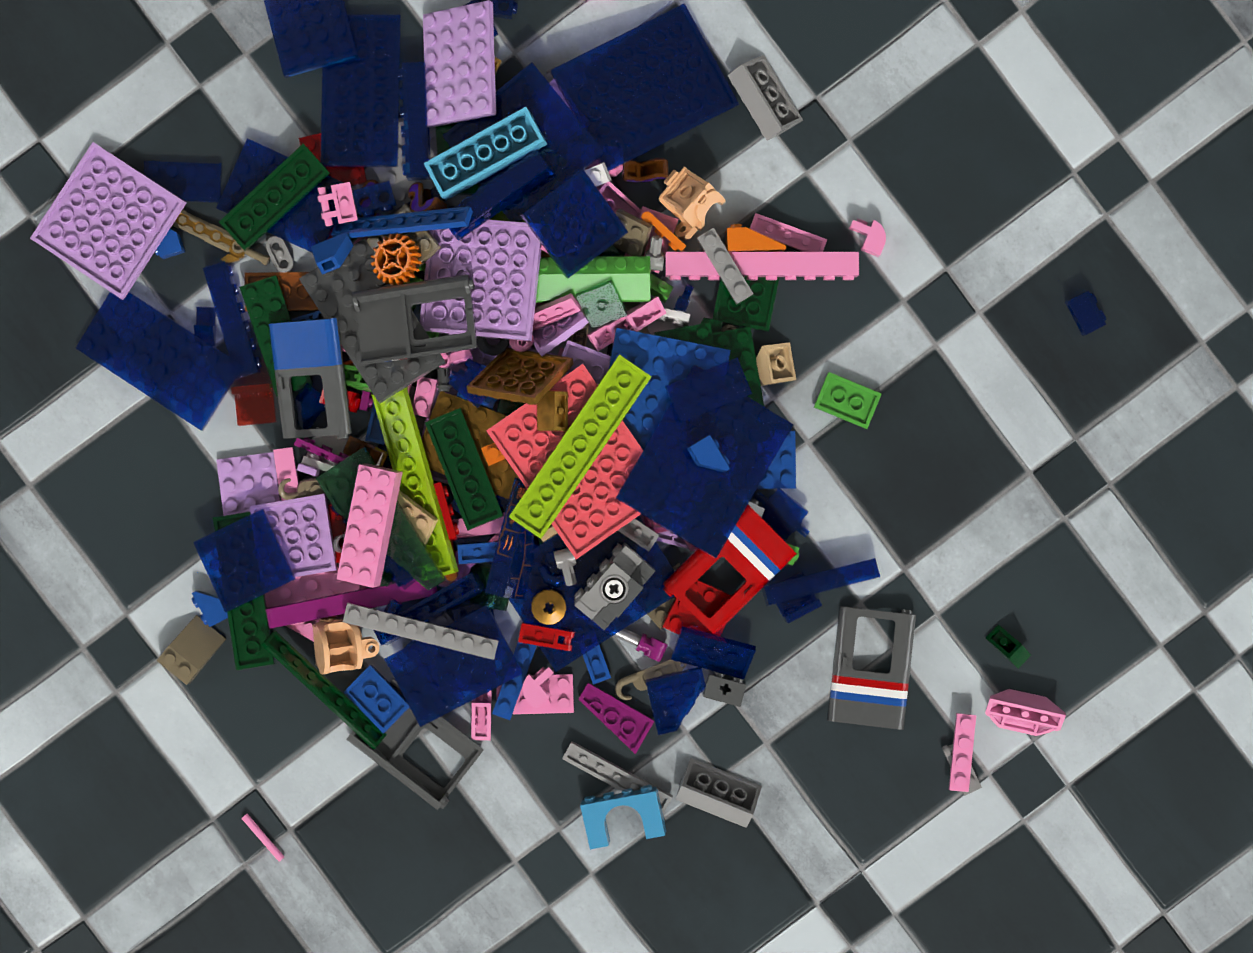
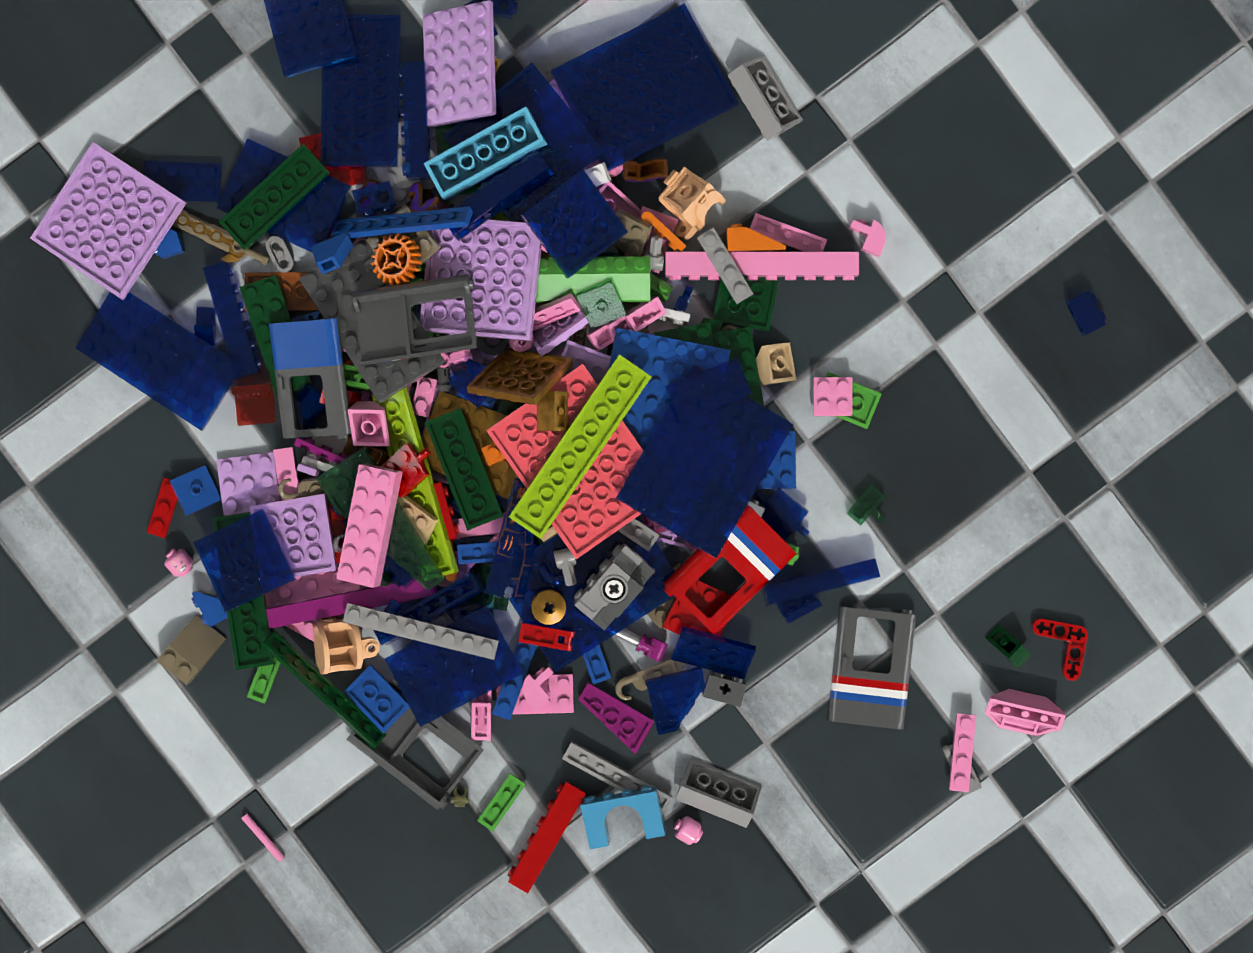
(163, 510): none -> red plate
(178, 562): none -> bright pink head
(195, 490): none -> blue plate
(263, 682): none -> bright green plate
(343, 202): bright pink plate -> none
(368, 424): none -> bright pink slope
(411, 465): none -> red plate
(459, 800): none -> olive plate
(501, 802): none -> bright green plate
(546, 837): none -> red brick
(688, 830): none -> bright pink head
(707, 455): blue slope -> none
(832, 396): none -> bright pink plate
(866, 506): none -> clear green plate
(1072, 642): none -> red beam

